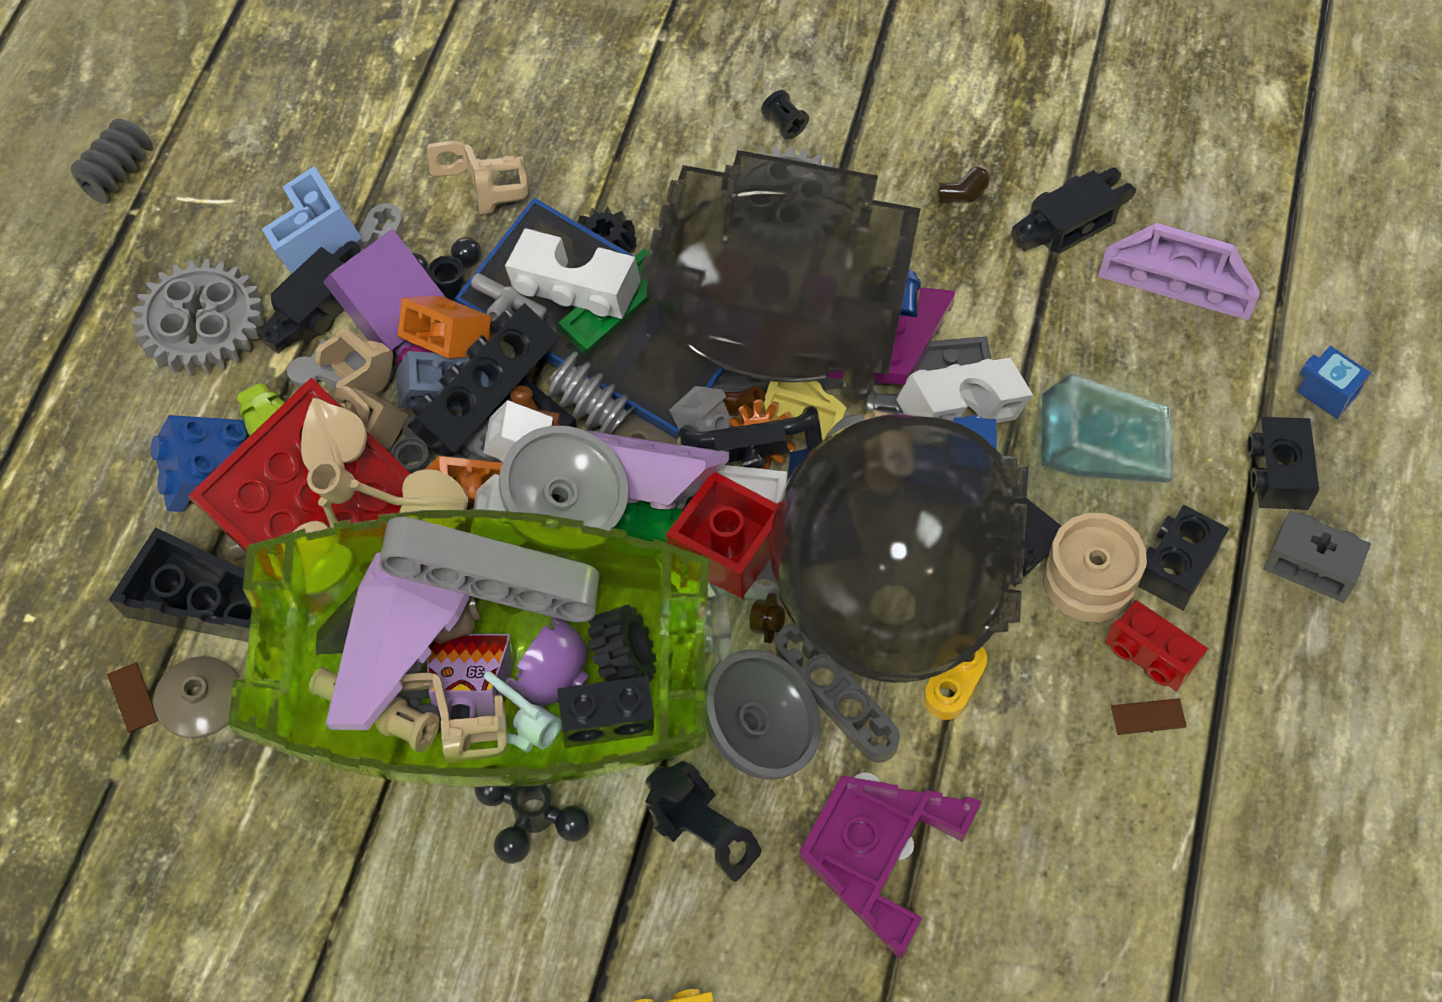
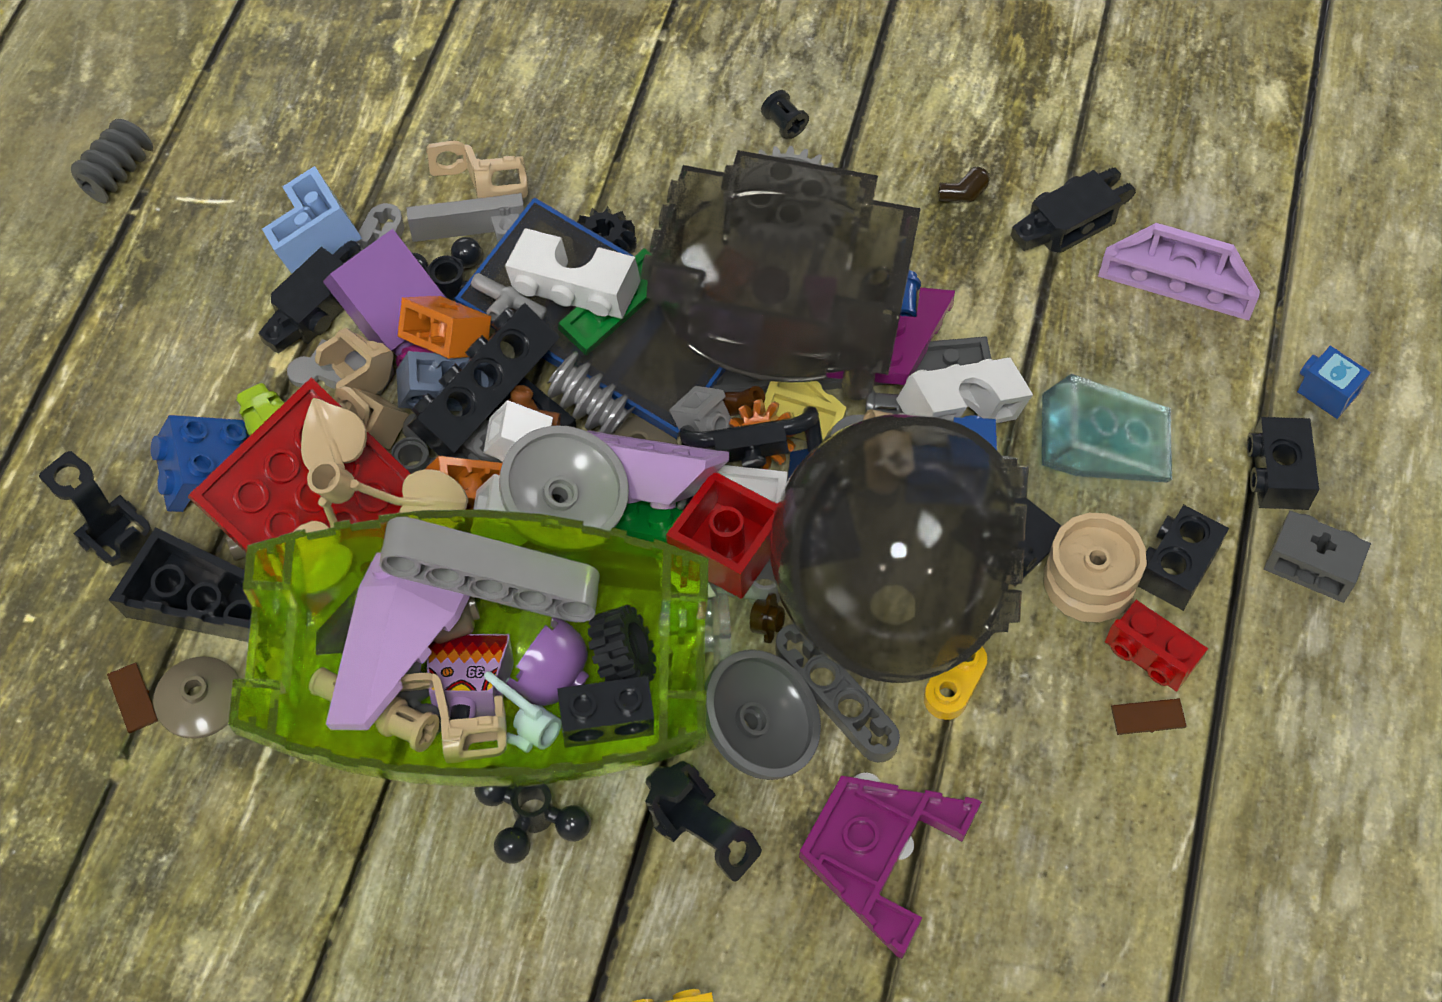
(103, 520): none -> black piece
(168, 317): light grey gear -> none
(464, 217): none -> light grey hinge

